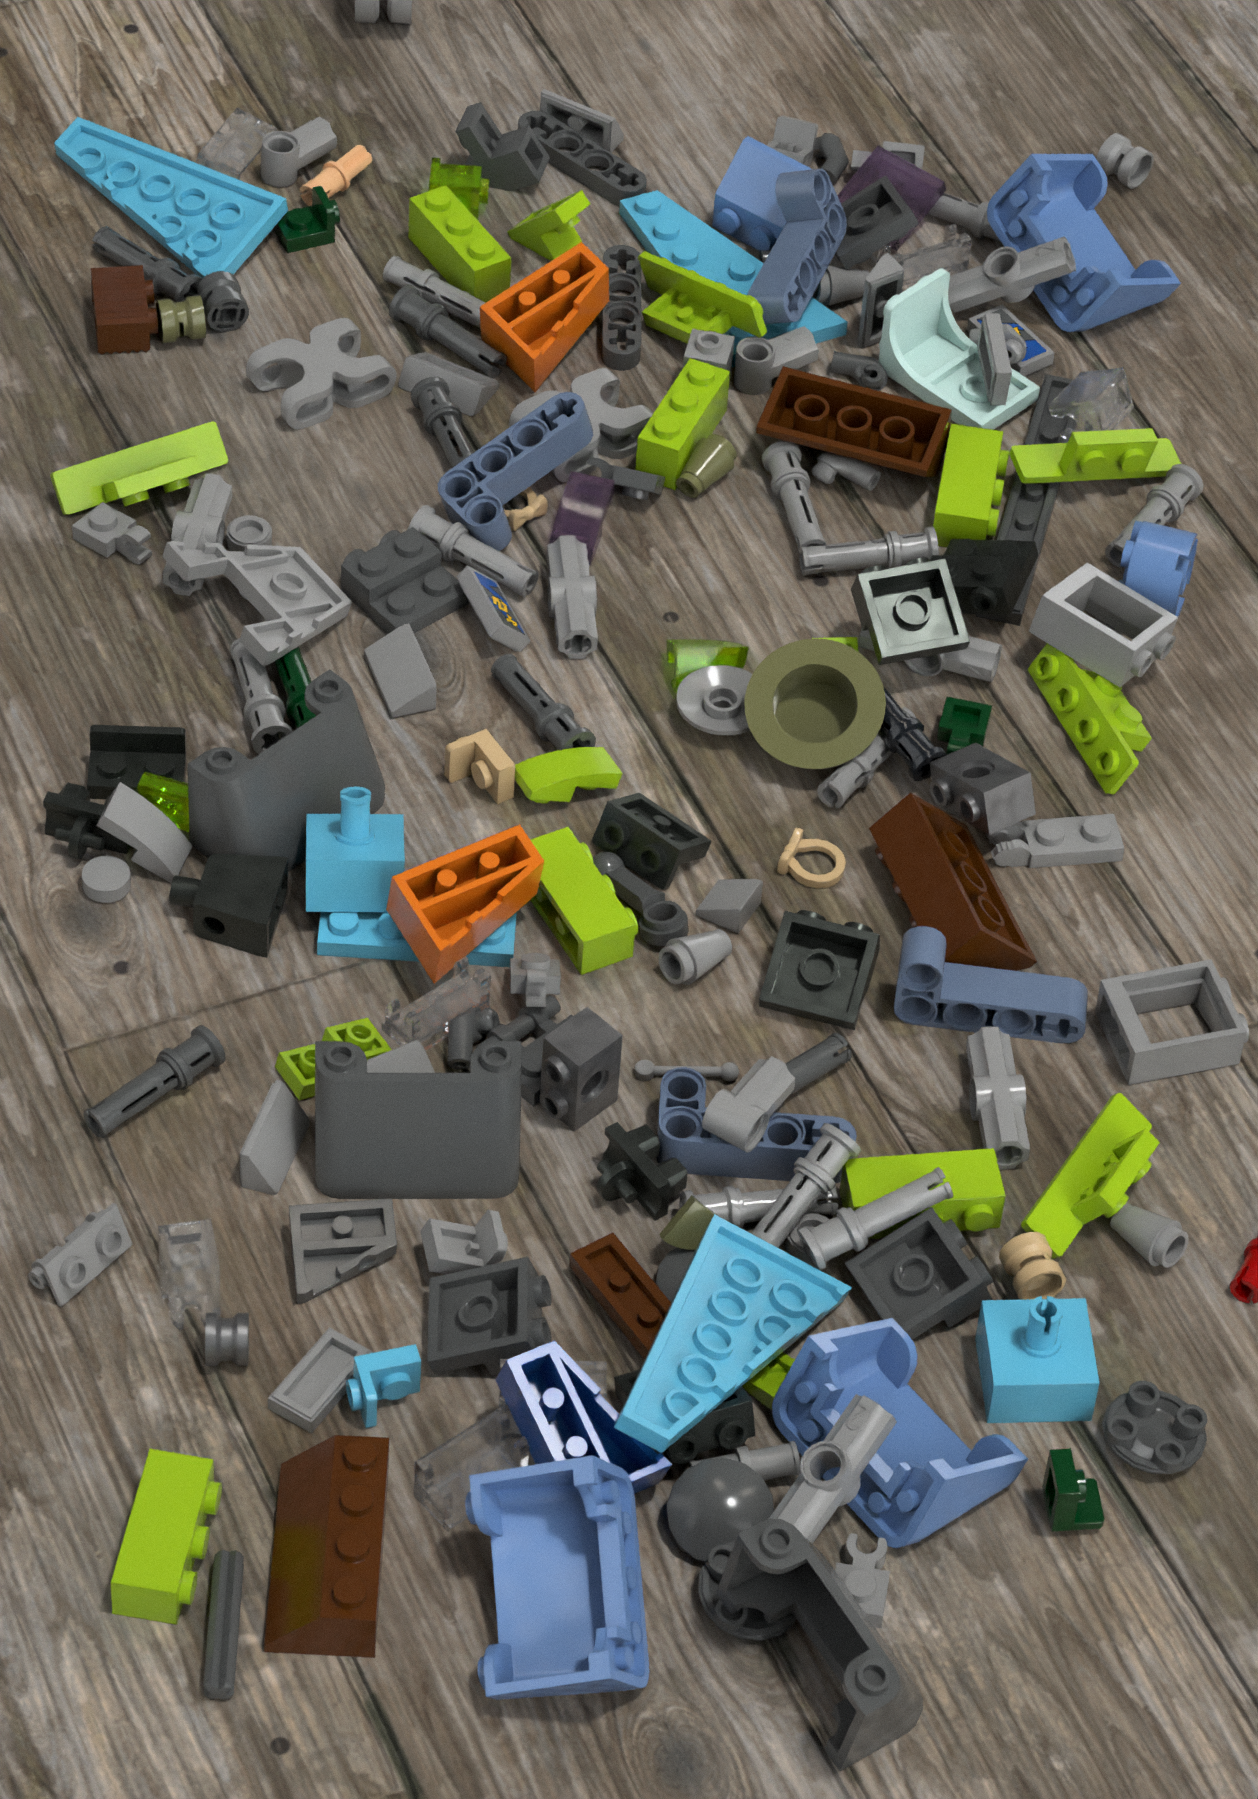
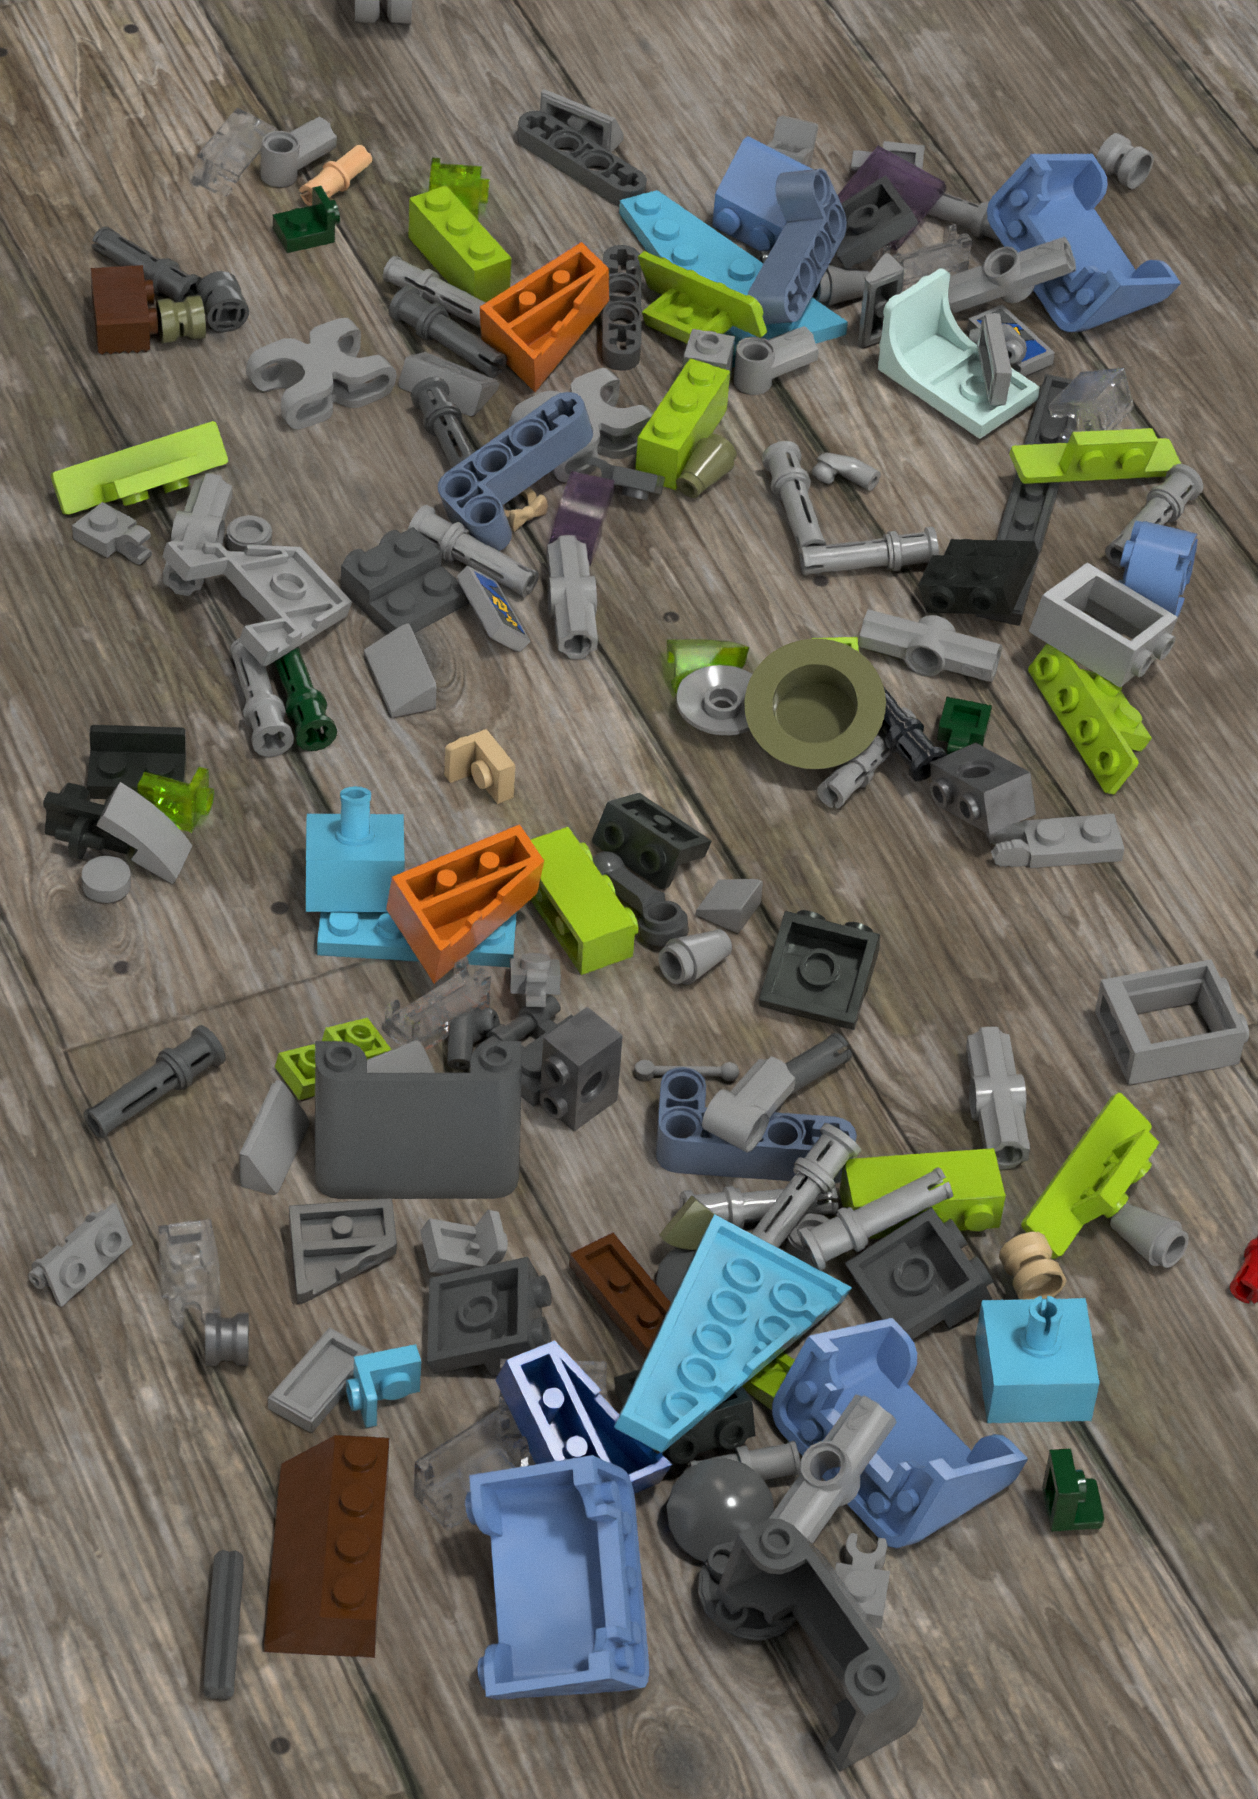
(165, 1537): lime brick -> none
(186, 207): medium azure wing -> none
(236, 900): pearl dark grey torso -> none
(264, 801): dark grey windscreen -> none
(506, 159): dark grey brick -> none
(551, 228): lime slope -> none
(552, 720): dark grey pin -> none
(559, 772): lime slope -> none
(633, 1175): pearl dark grey hips -> none
(796, 844): tan piece -> none
(834, 153): dark grey arm -> none
(856, 422): reddish brown slope -> none
(863, 369): dark grey arm -> none
(910, 610): plate -> none
(949, 885): reddish brown slope -> none
(970, 484): lime brick -> none
(976, 997): sand blue beam -> none
(1155, 1430): dark grey dish -> none

